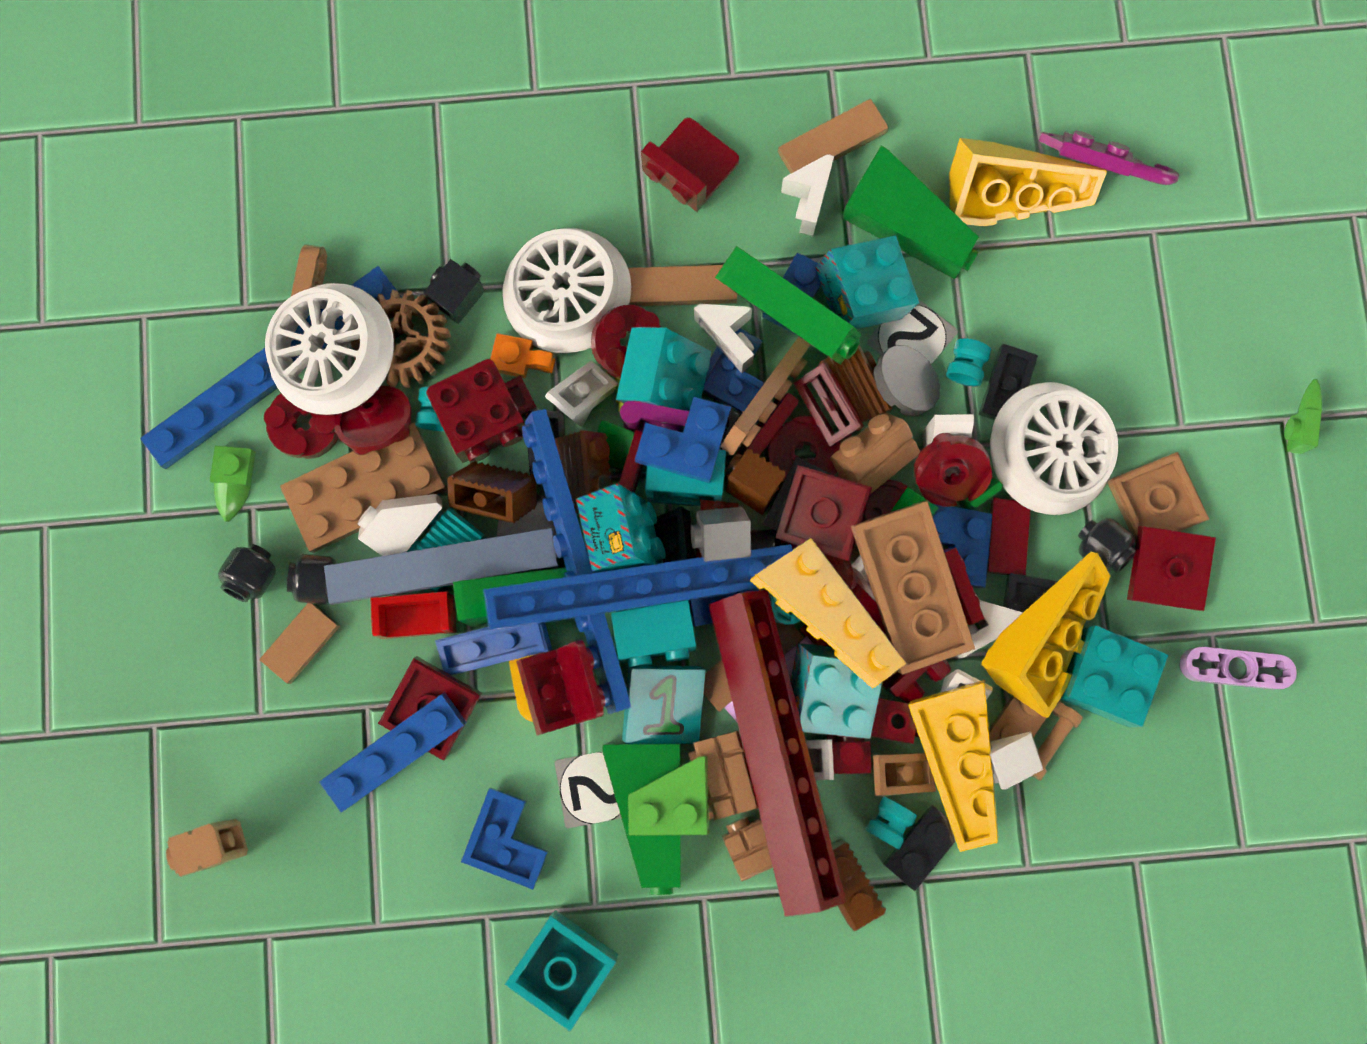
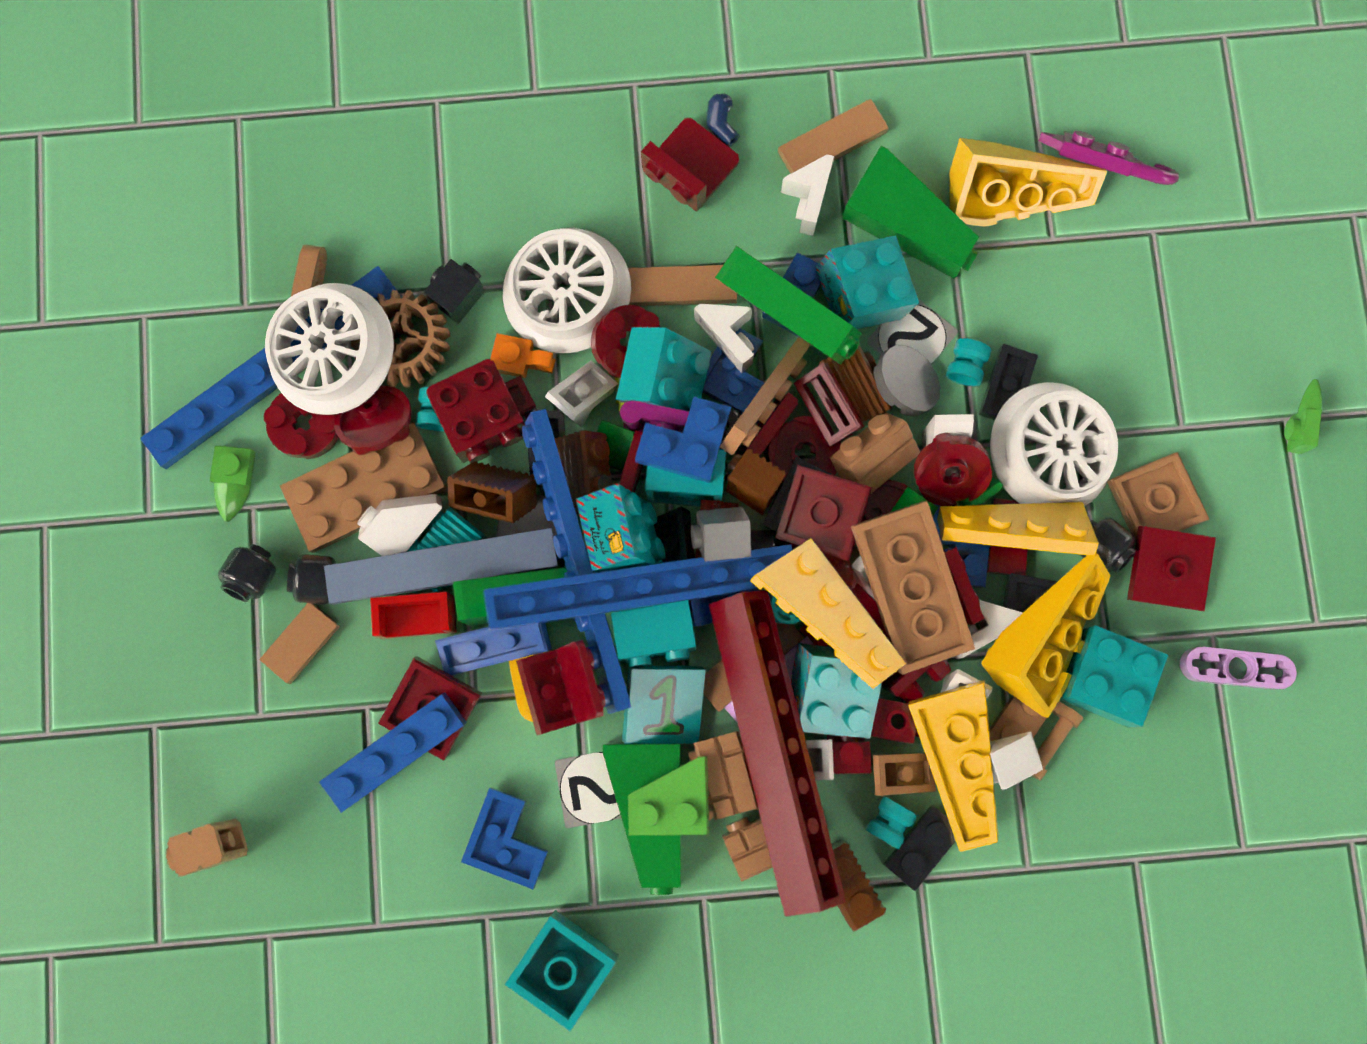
(717, 116): none -> dark blue arm
(1025, 526): none -> yellow wing

